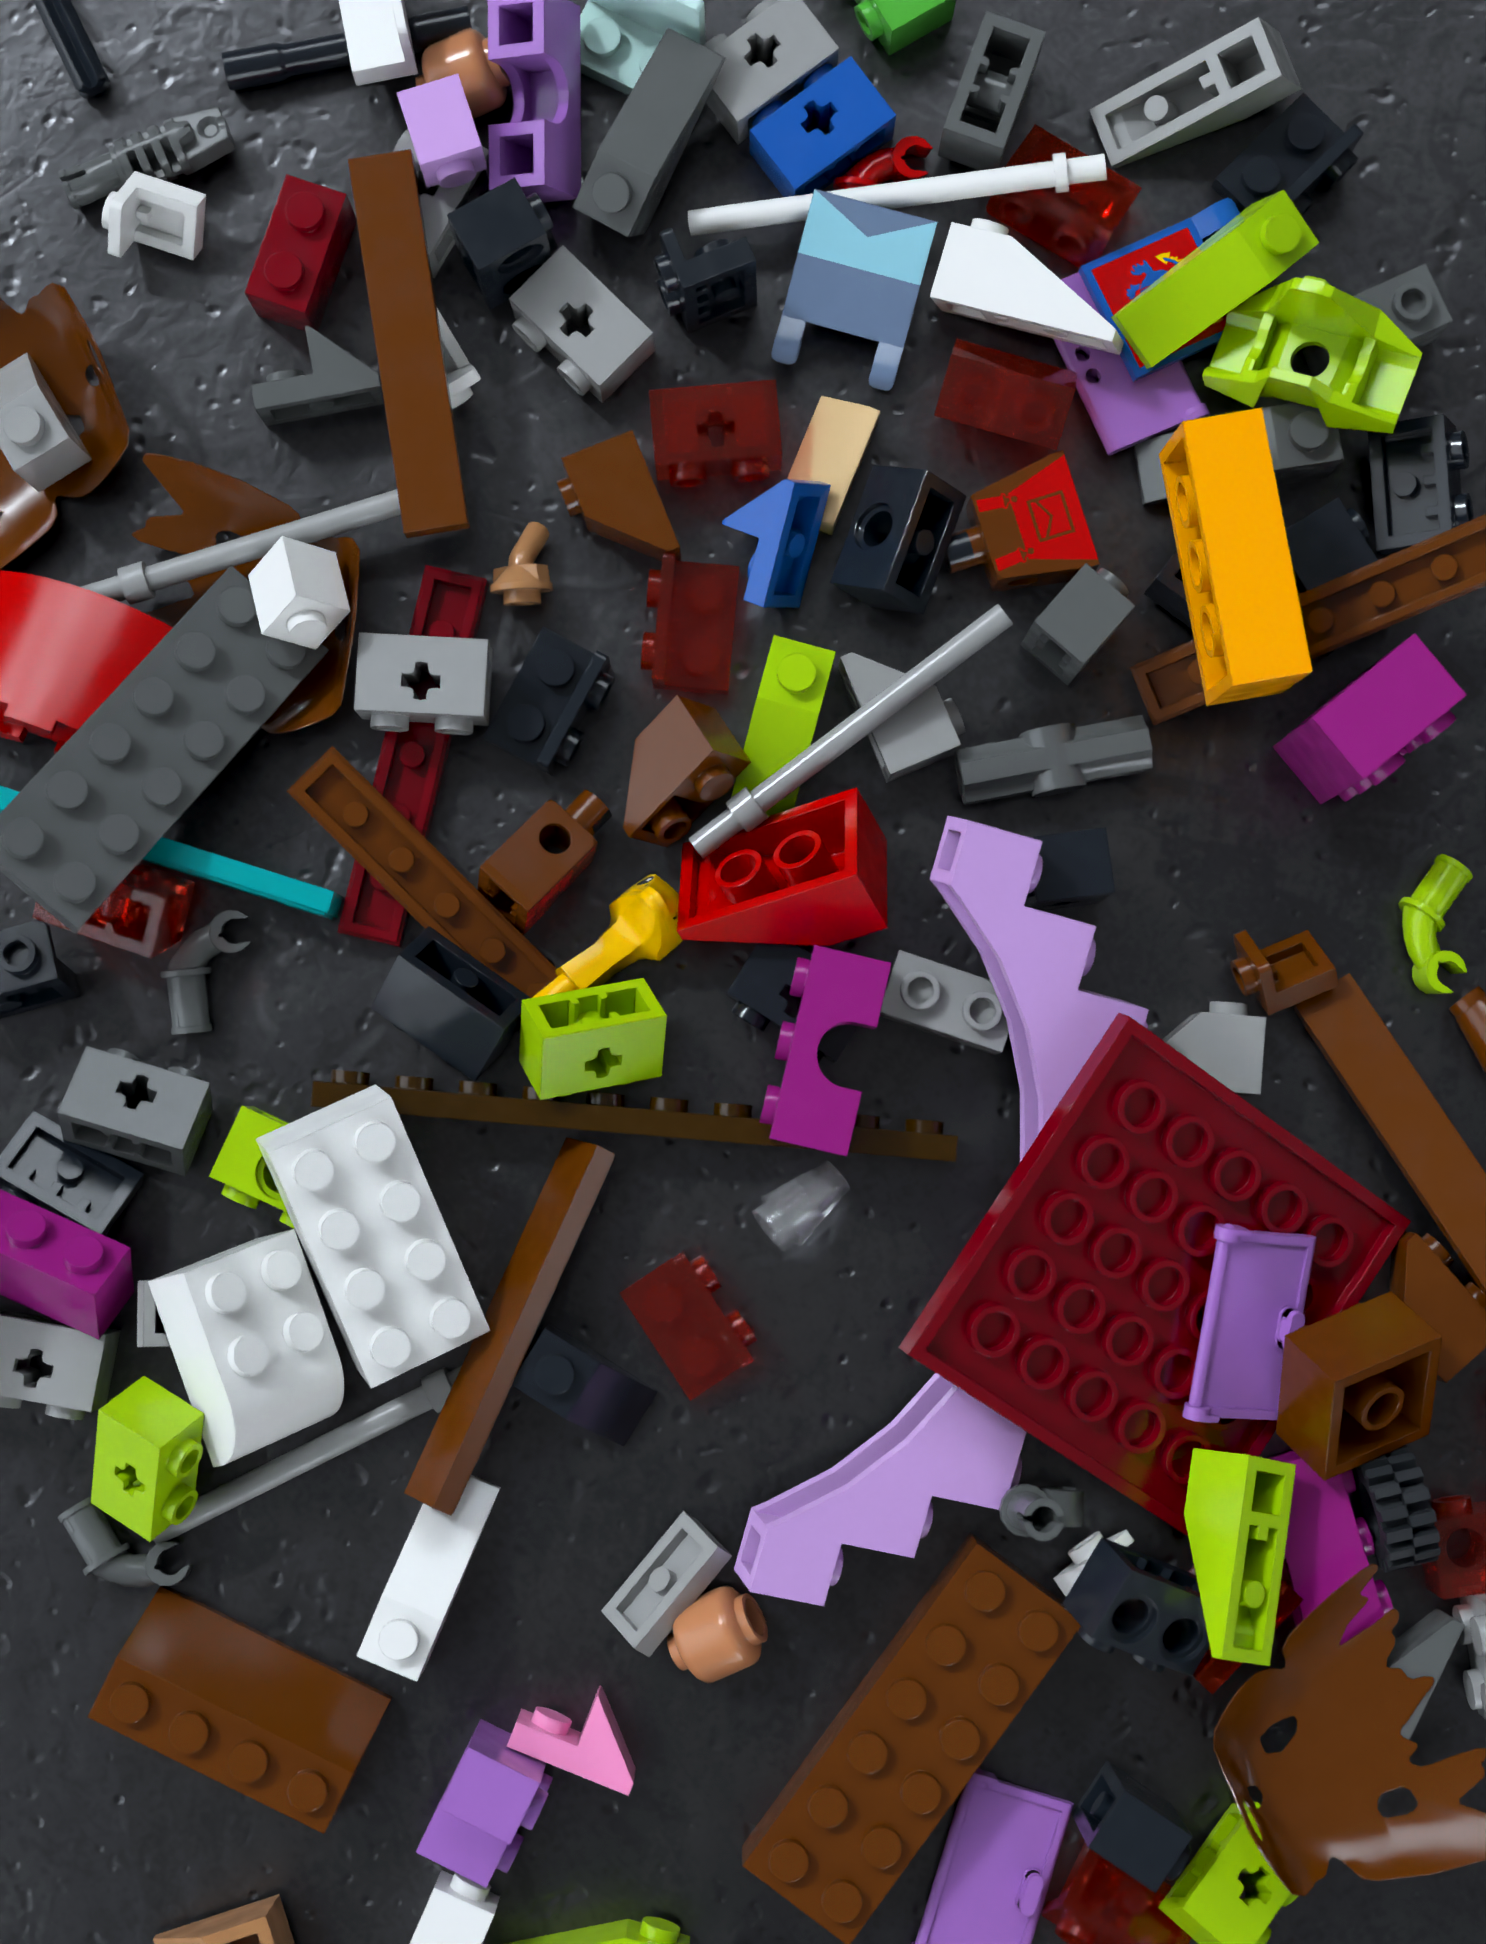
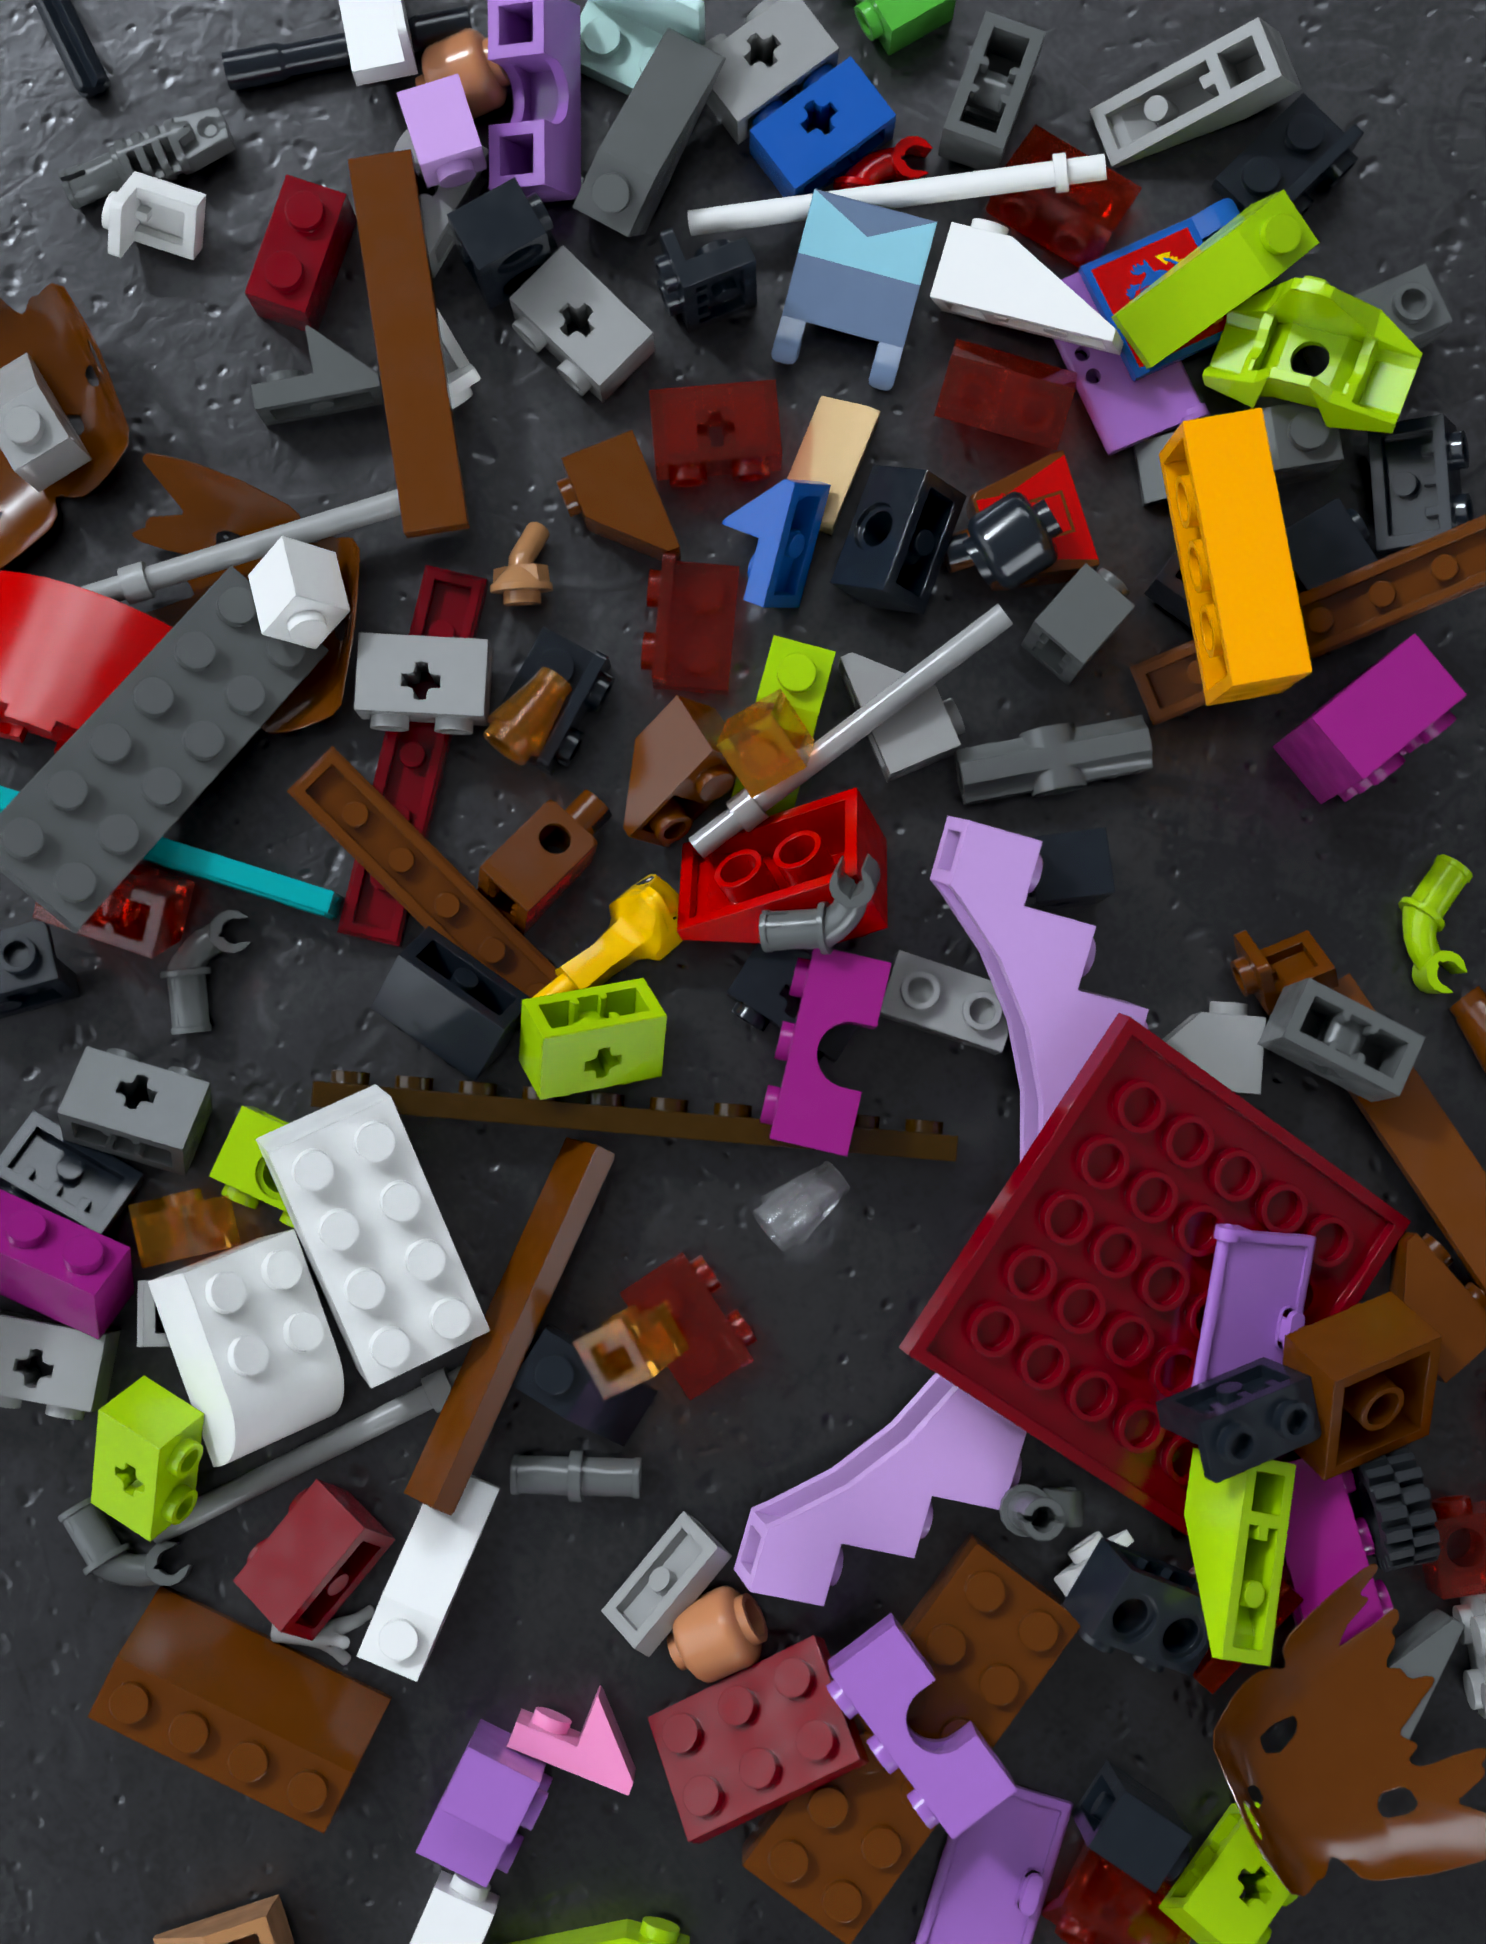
(182, 1226): none -> clear orange brick
(313, 1559): none -> dark red brick
(331, 1636): none -> light grey bar
(526, 719): none -> clear orange cone
(576, 1476): none -> dark grey pin
(630, 1348): none -> clear orange brick
(755, 1741): none -> dark red plate
(766, 743): none -> clear orange brick
(828, 923): none -> dark grey piece
(952, 1776): none -> medium lavender arch
(1012, 540): none -> black head
(1244, 1416): none -> black bracket
(1341, 1040): none -> dark grey brick

